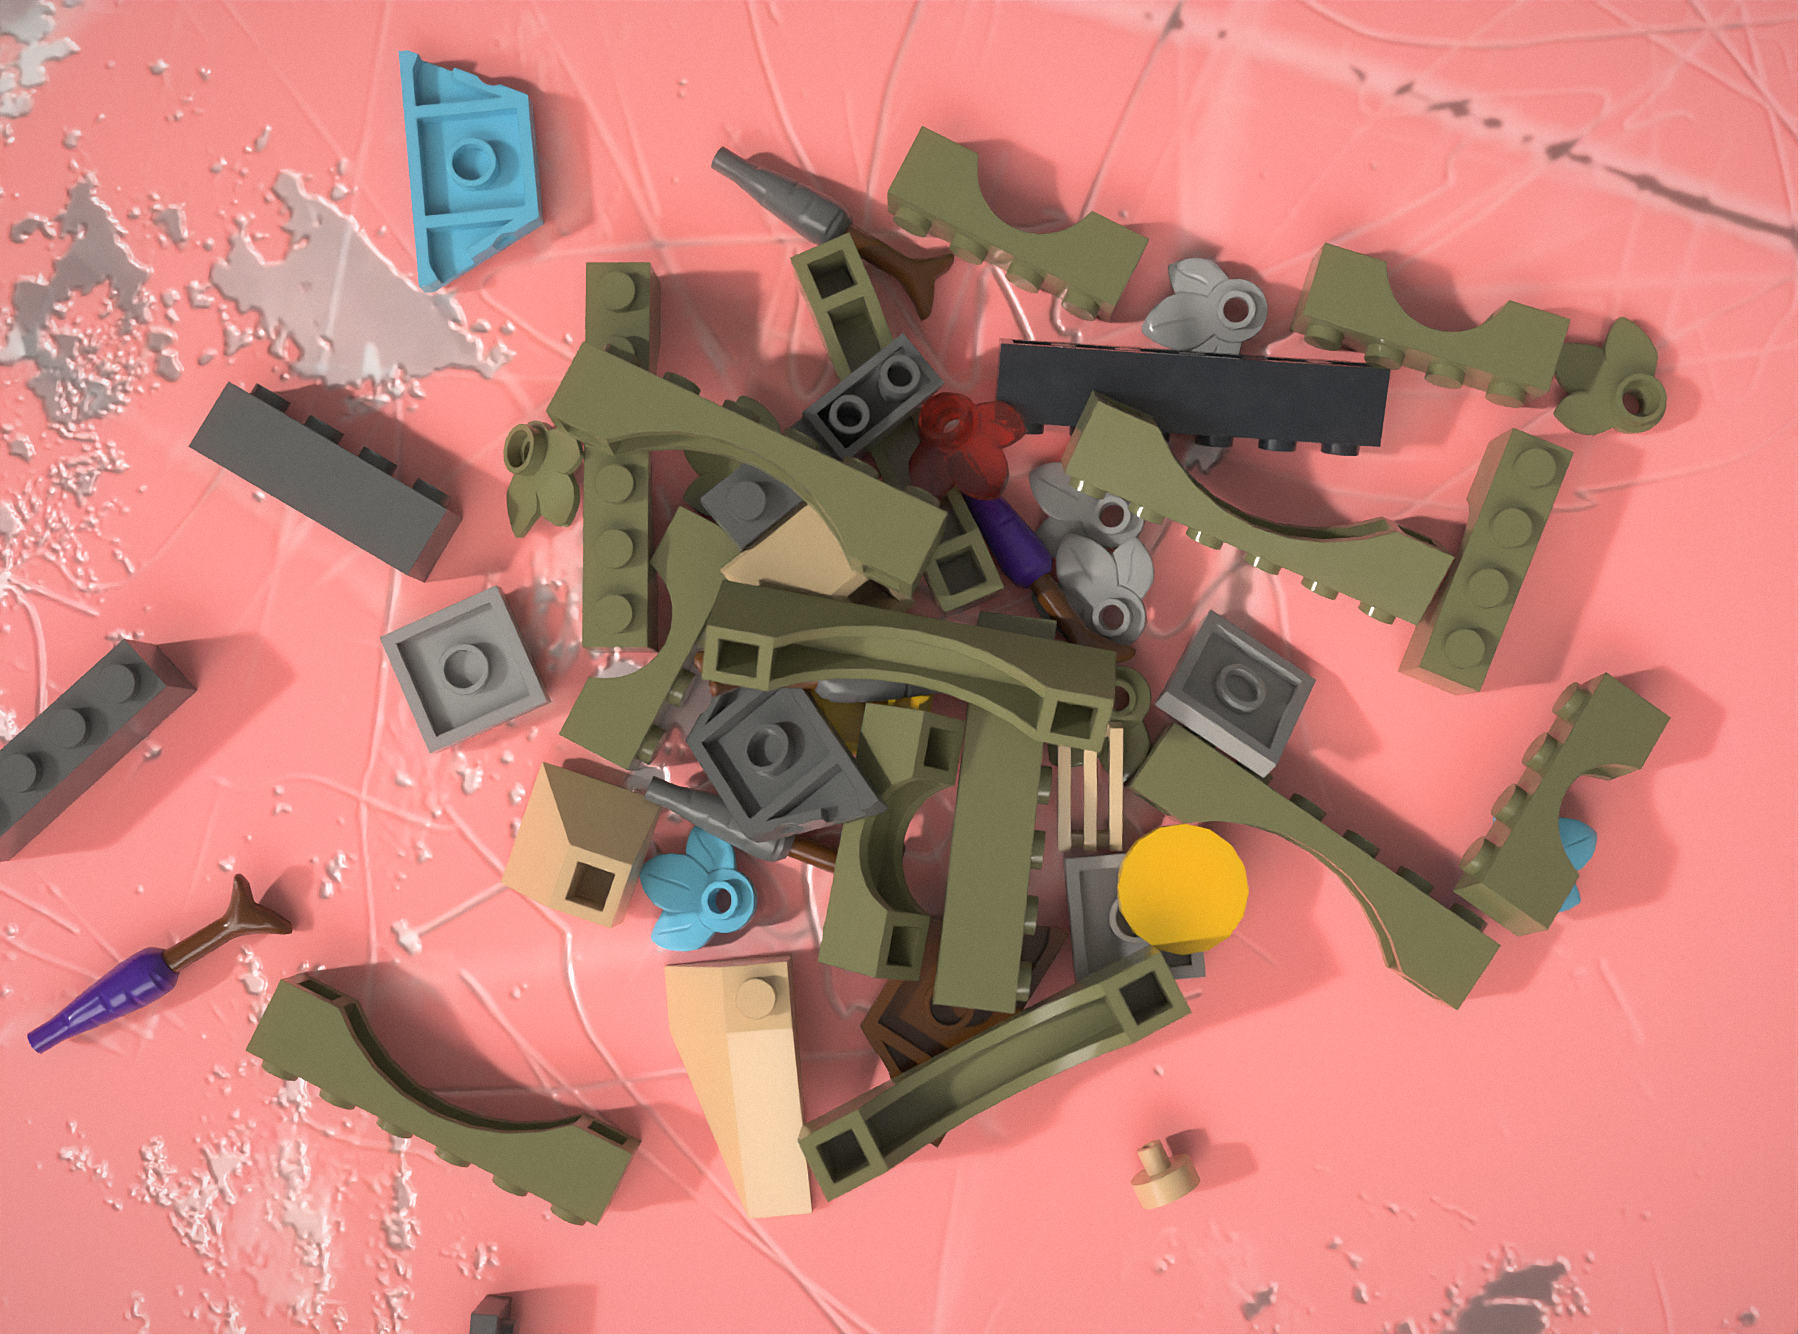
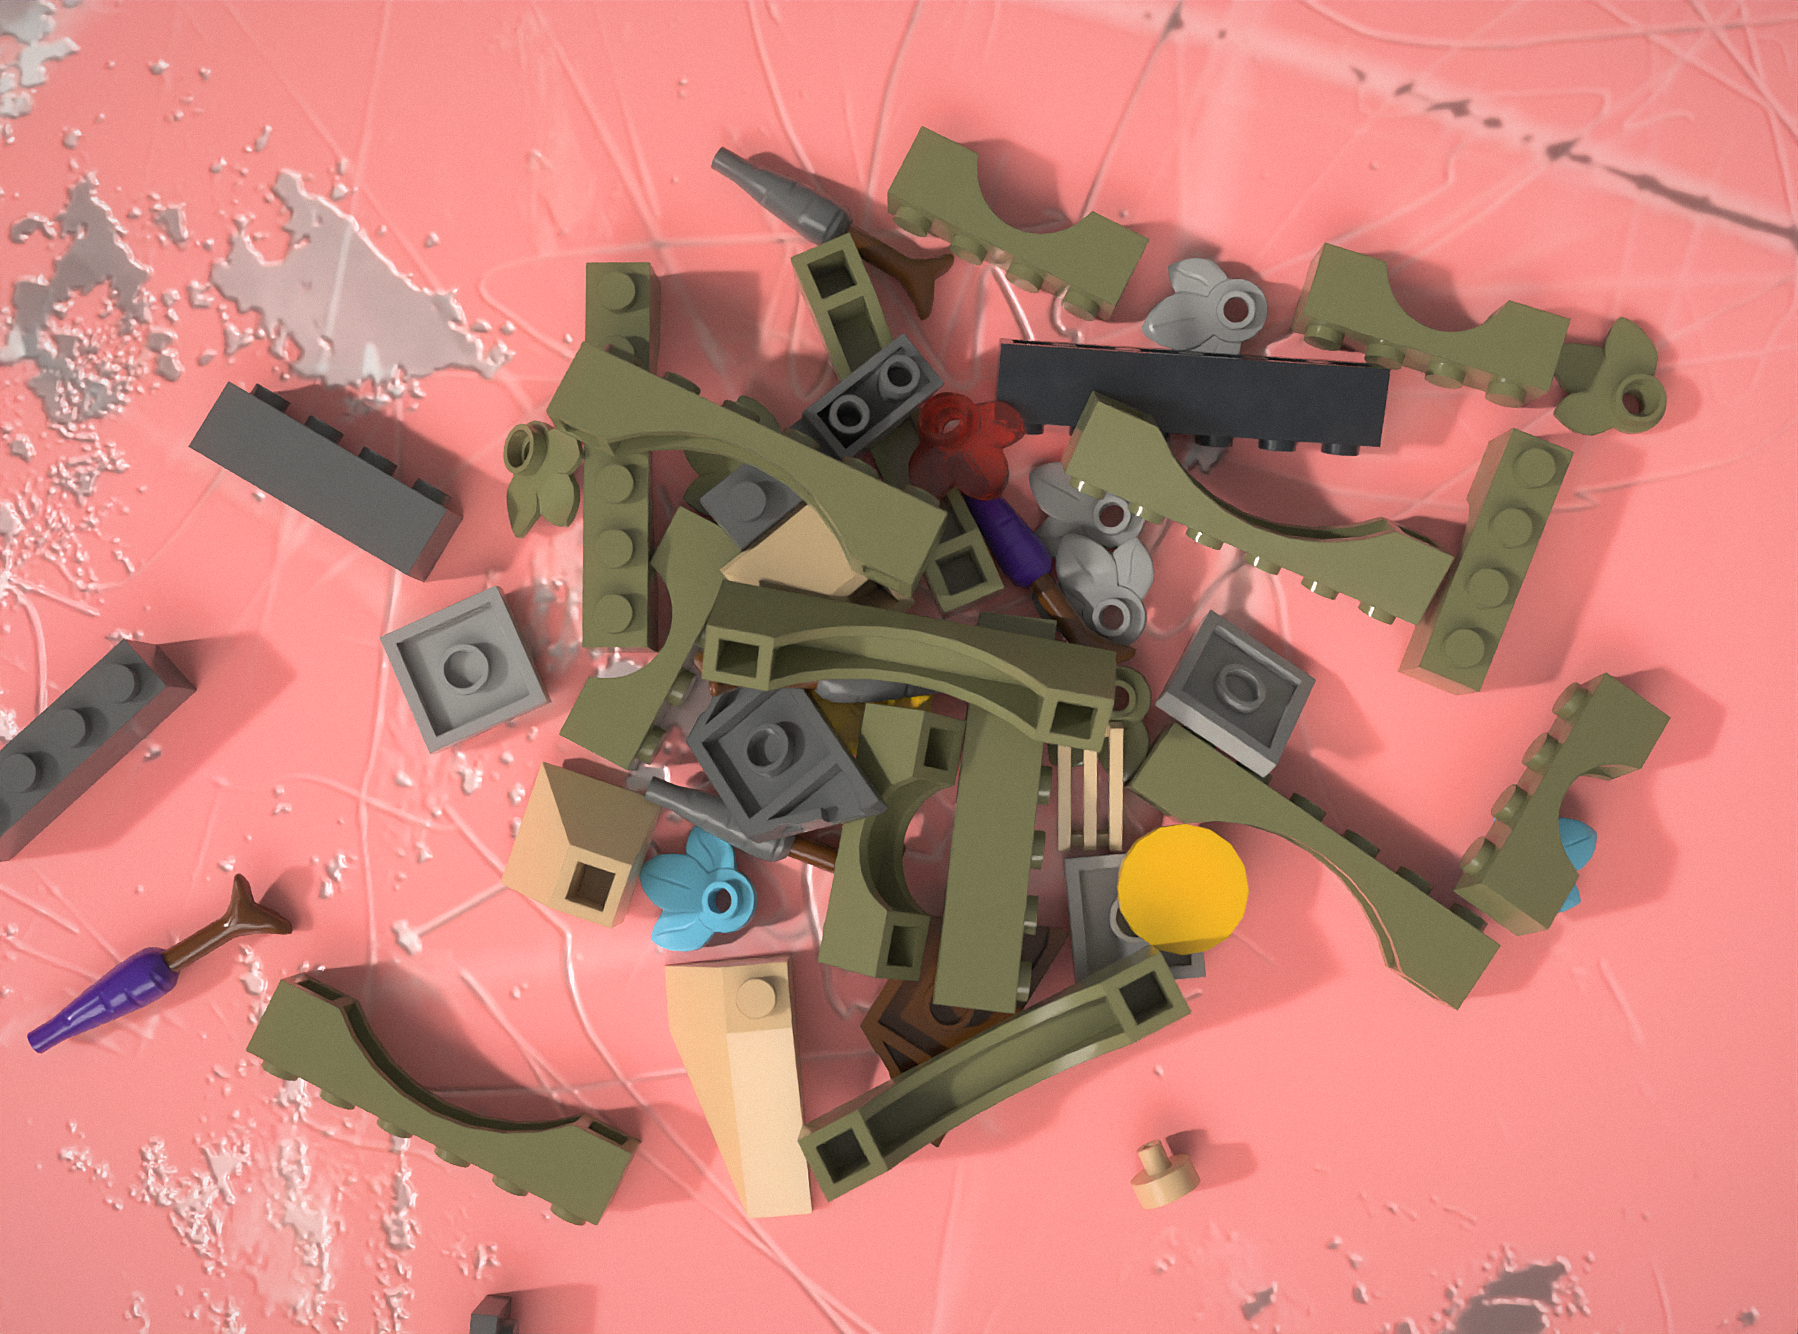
(467, 167): medium azure wing -> none

